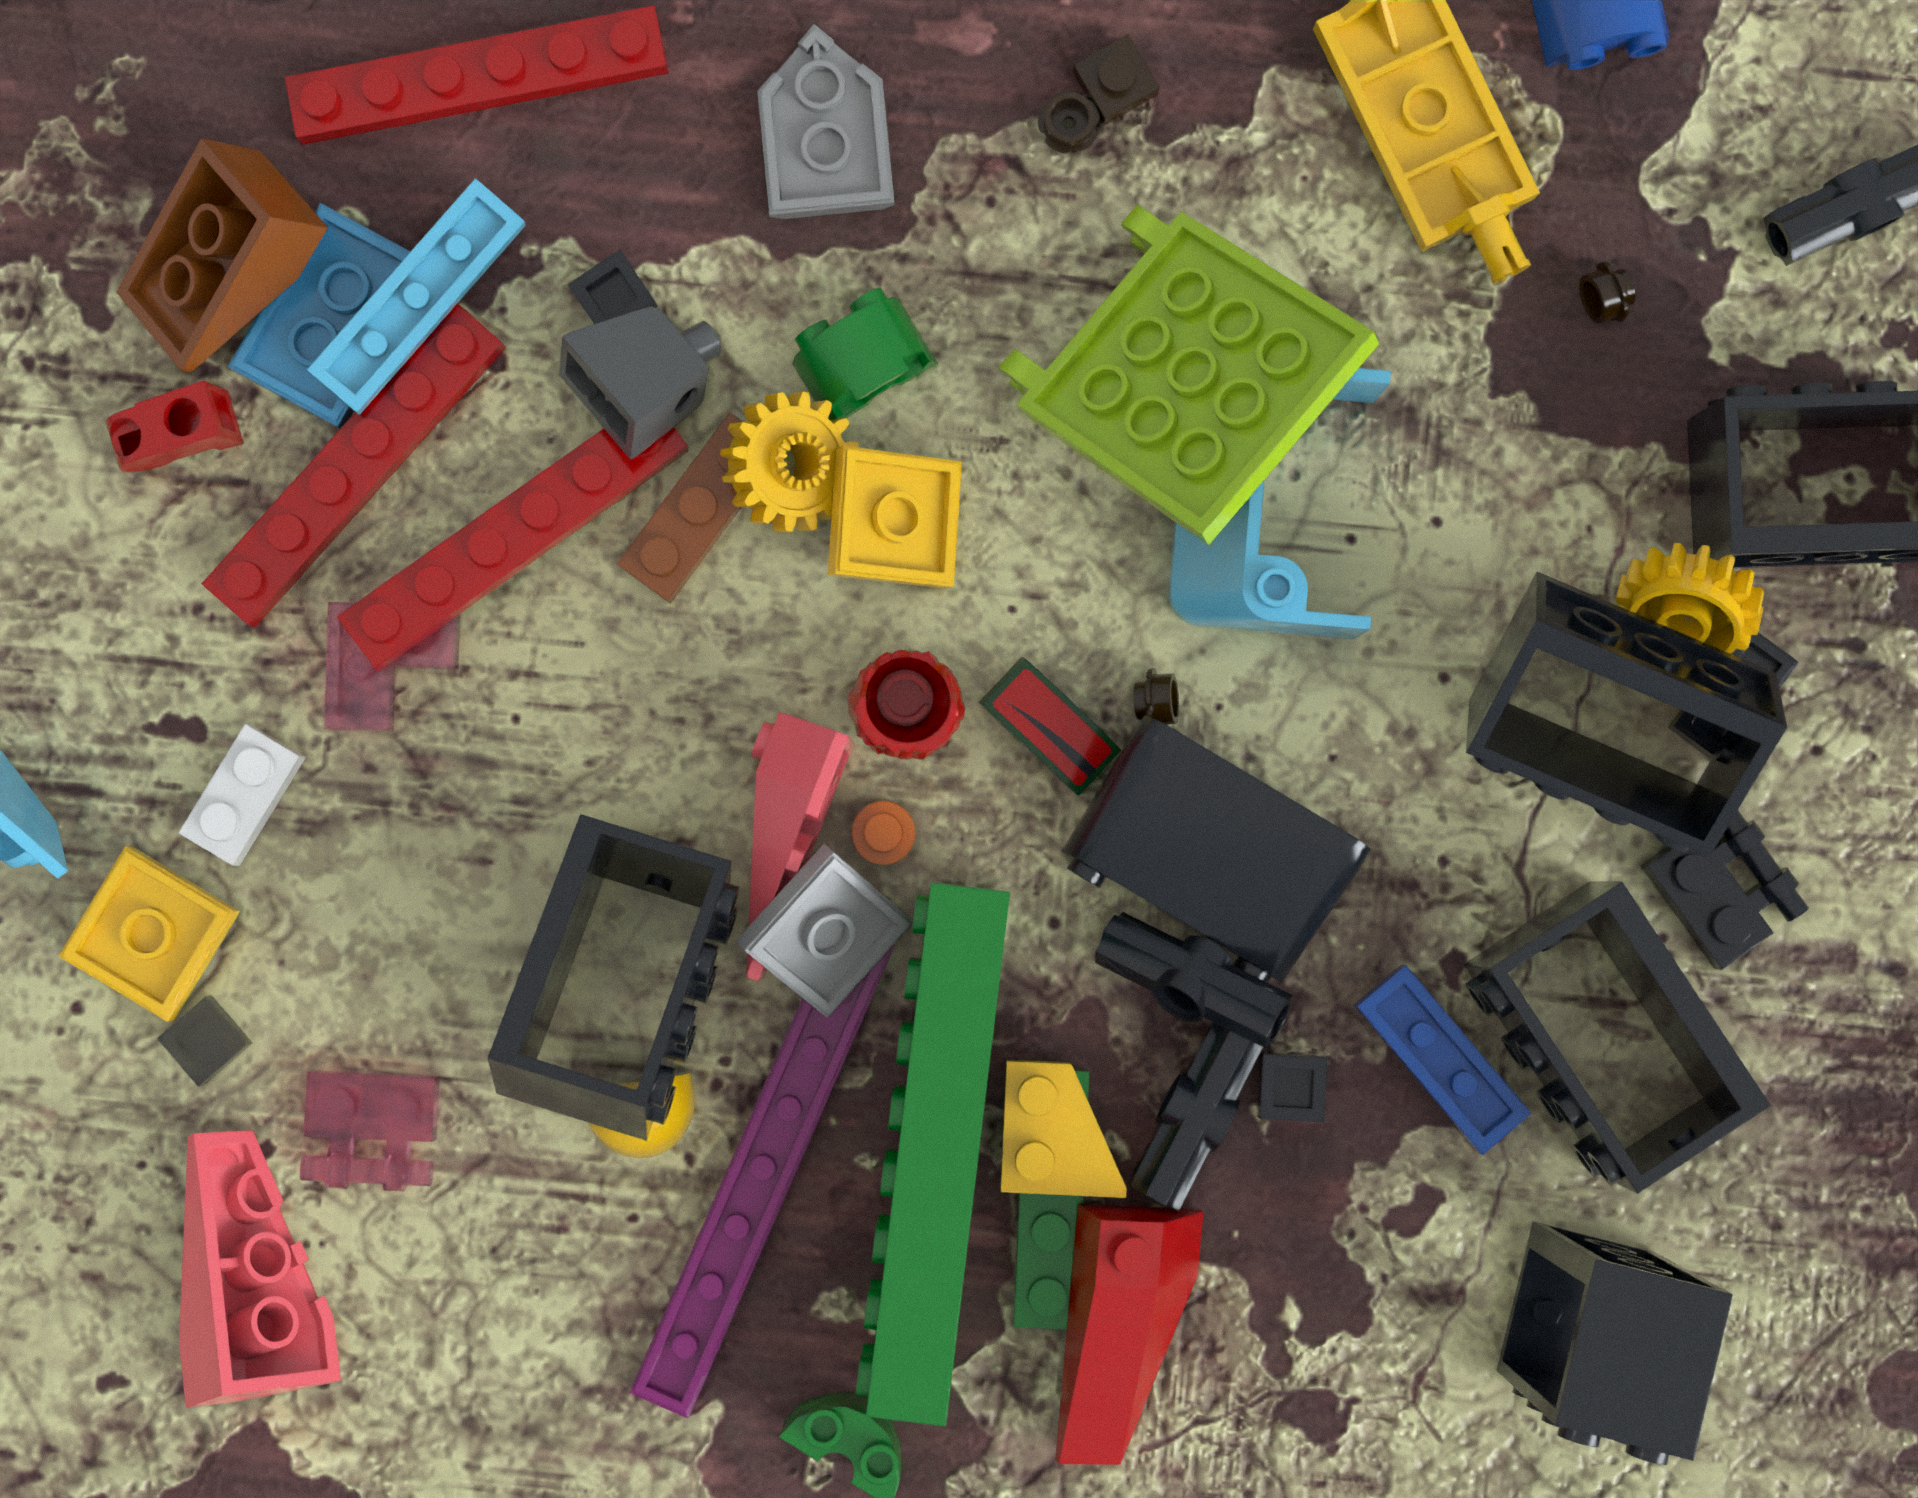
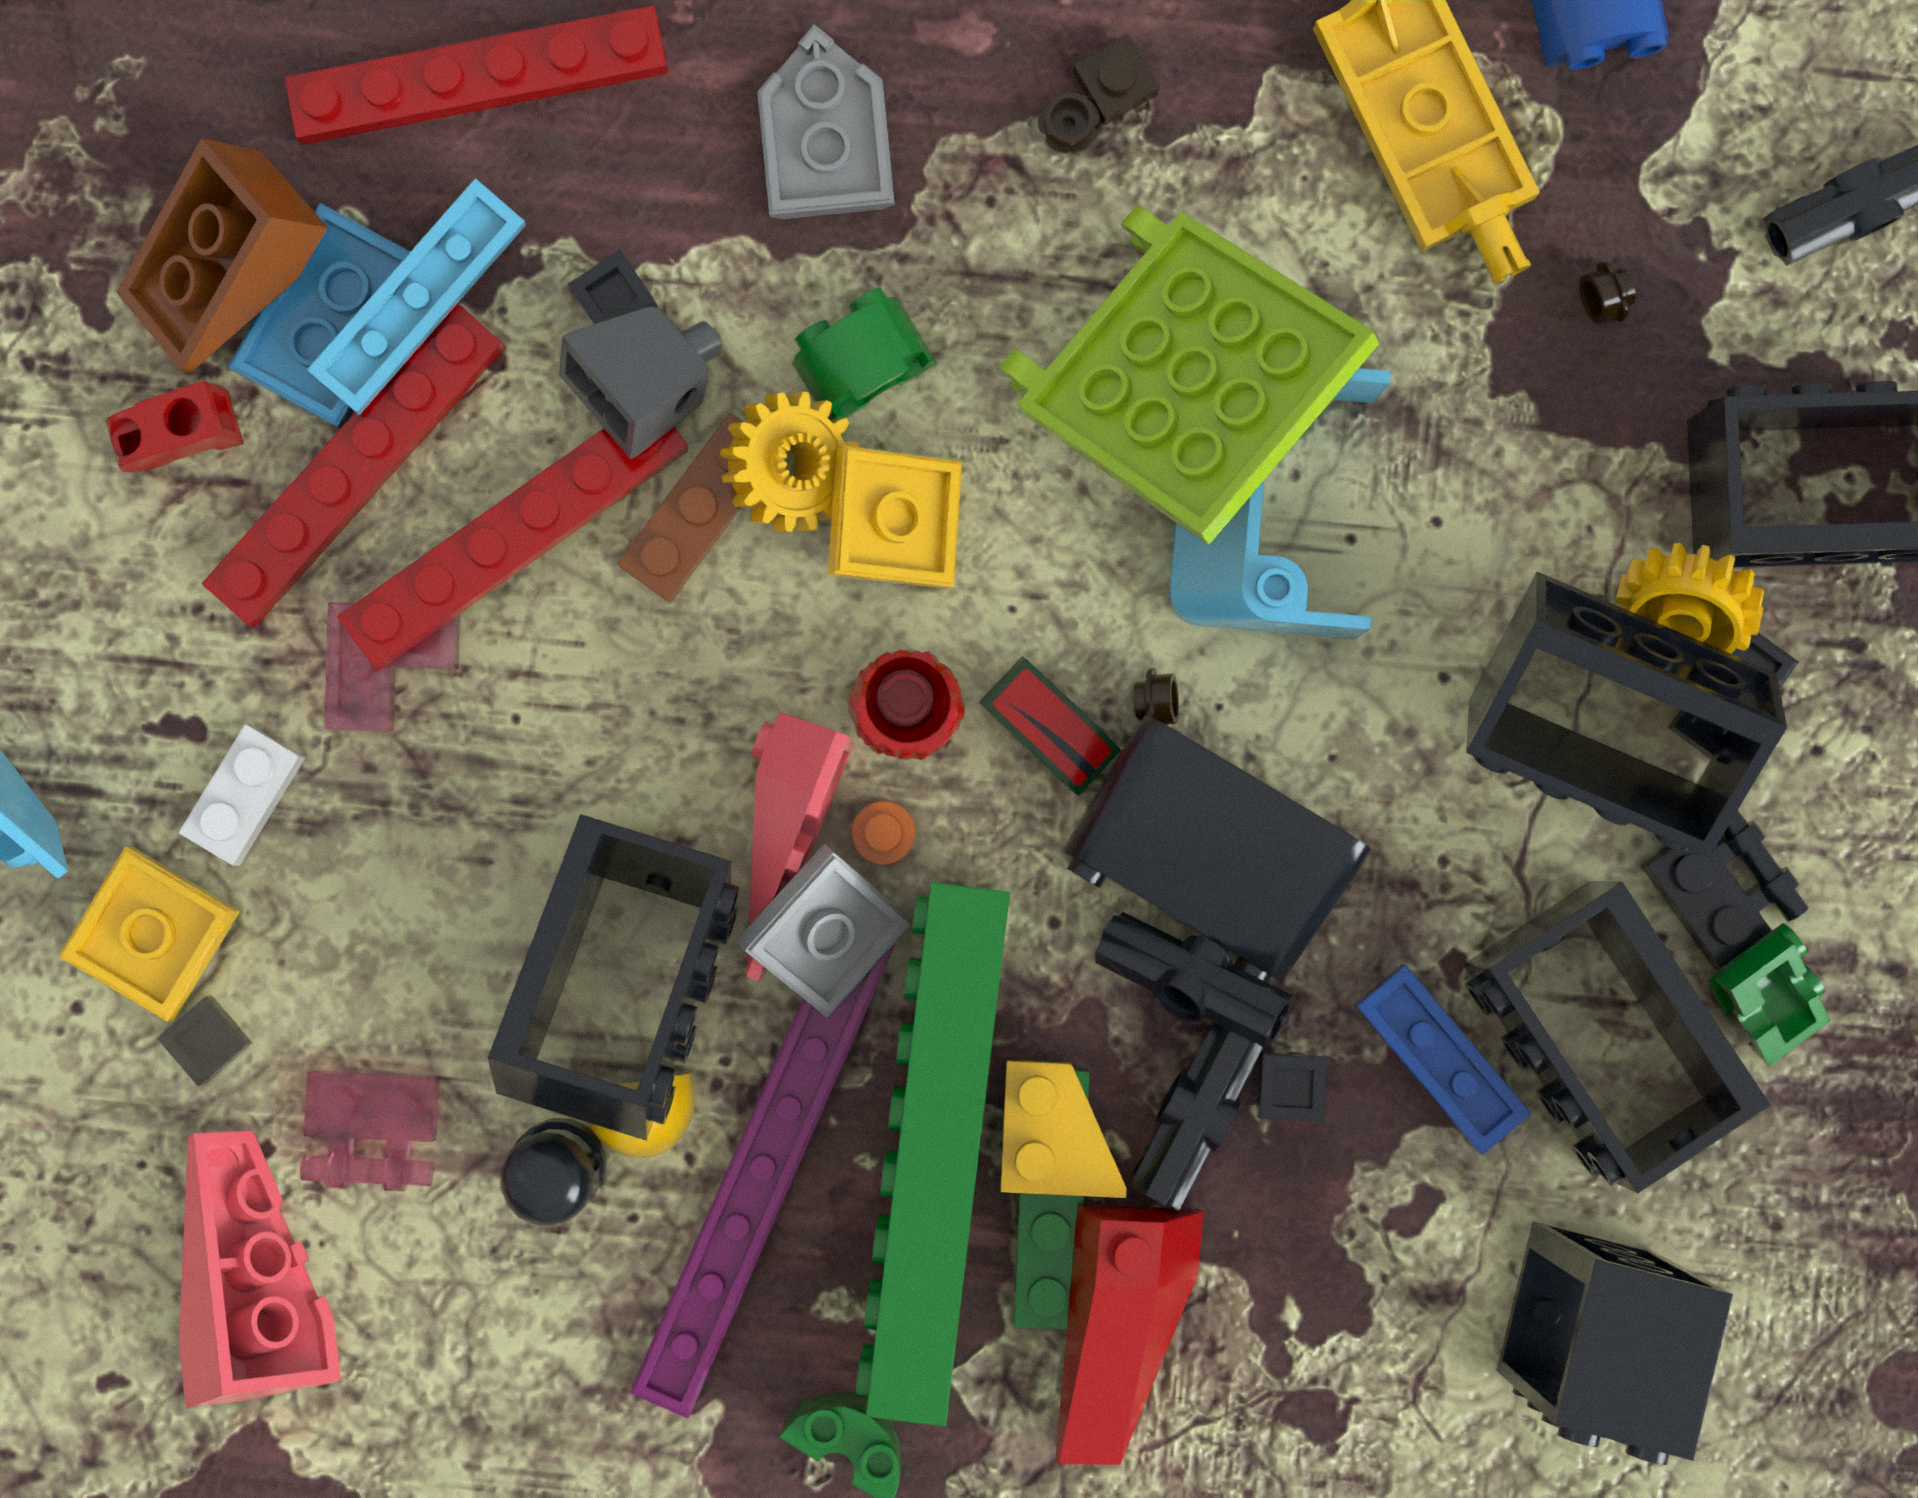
(549, 1175): none -> black helmet
(1772, 994): none -> green cylinder

